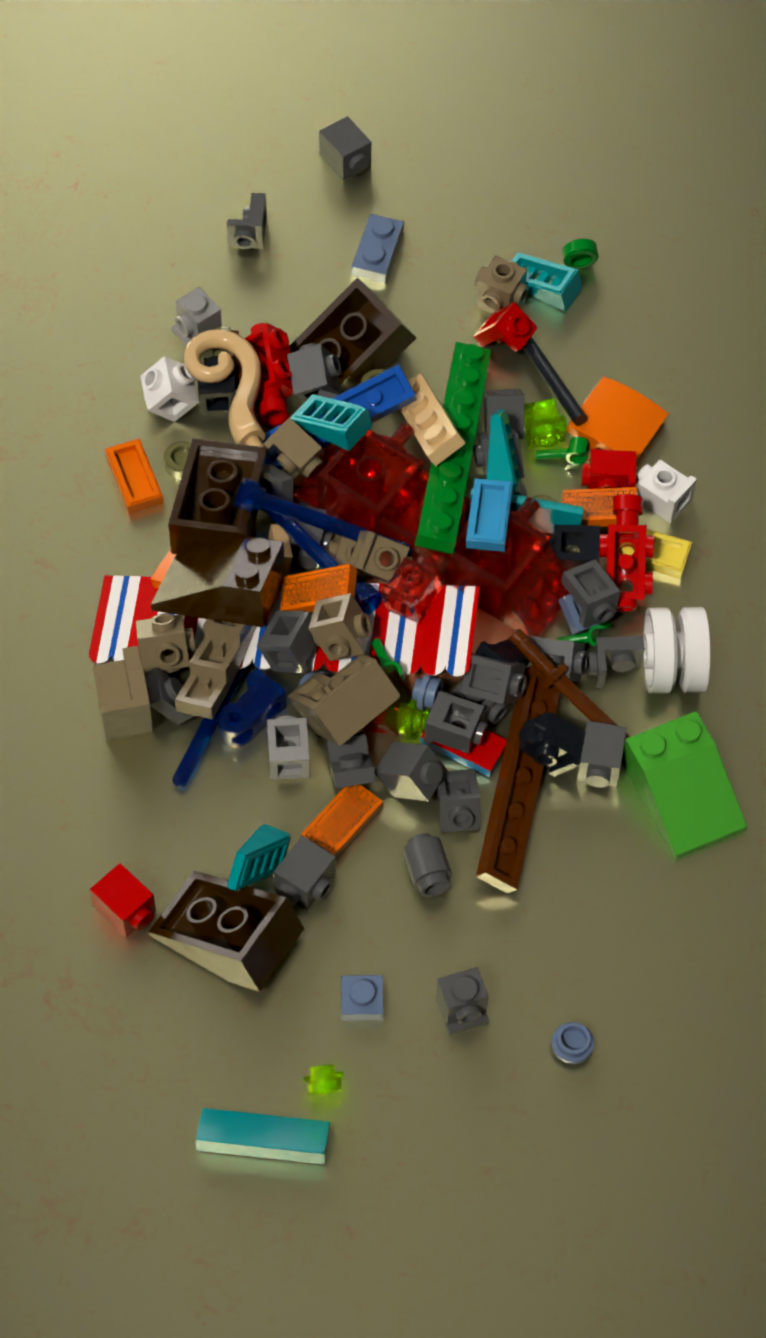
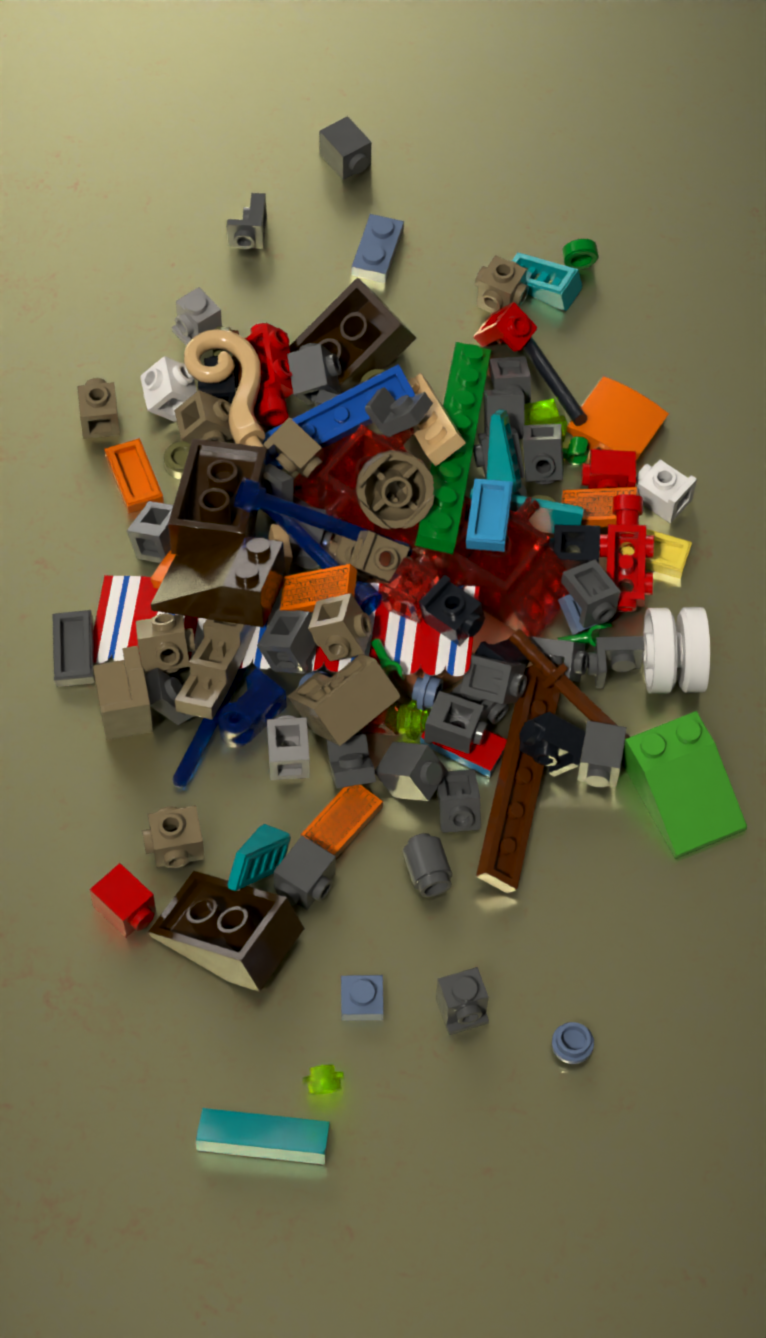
(73, 648): none -> dark grey tile
(98, 402): none -> dark tan brick
(151, 533): none -> dark grey brick
(174, 836): none -> dark tan brick
(204, 418): none -> dark tan brick
(345, 436): teal slope -> none
(395, 489): none -> dark tan cylinder
(397, 415): none -> dark grey bracket
(452, 611): none -> black brick
(511, 374): none -> dark grey bracket
(543, 453): none -> dark grey brick

